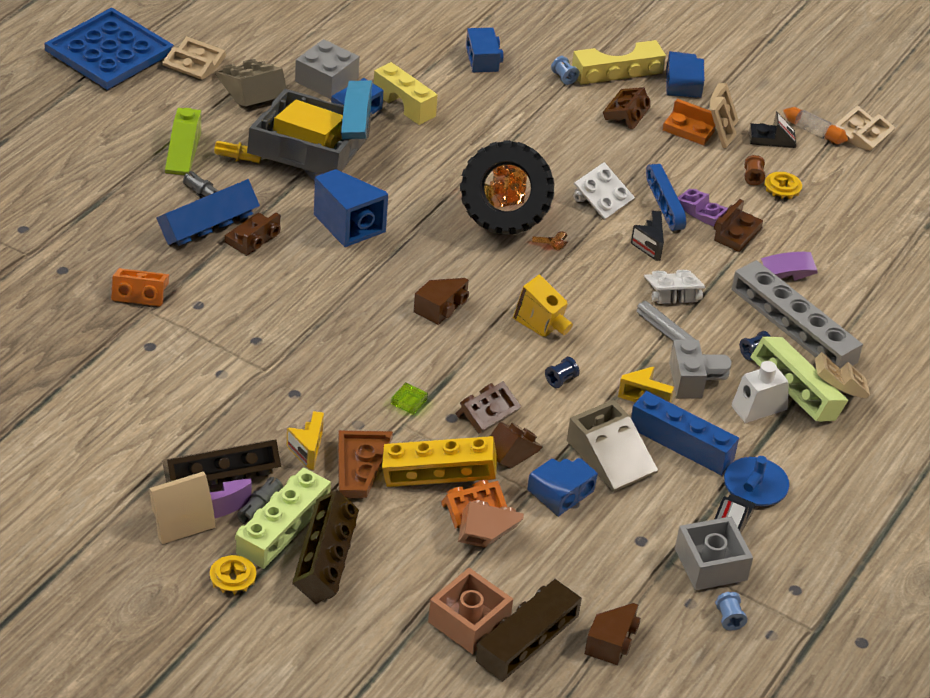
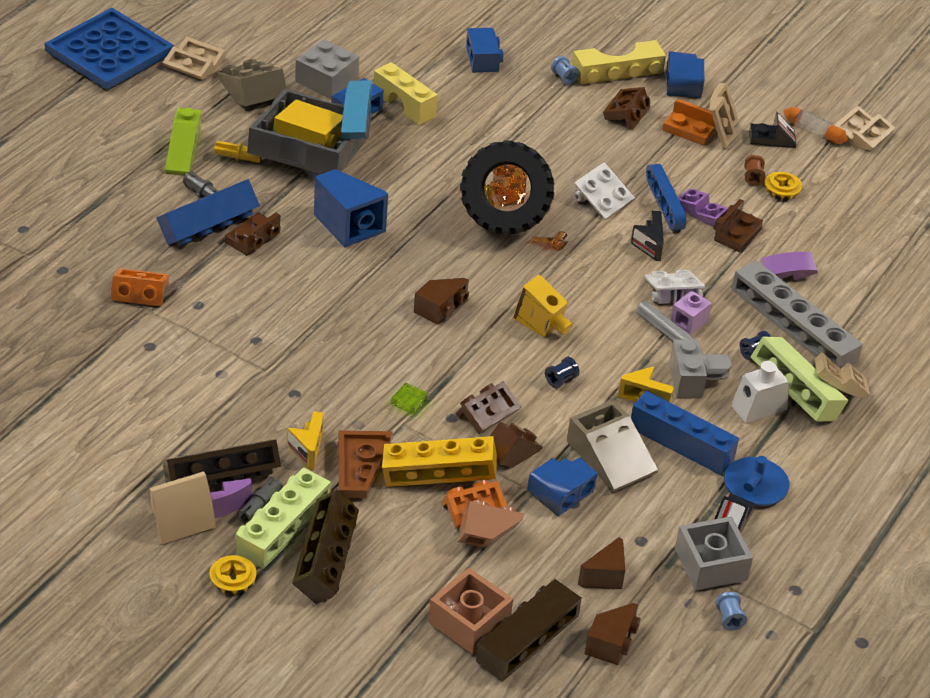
(605, 568): none -> reddish brown slope
(691, 312): none -> lavender brick

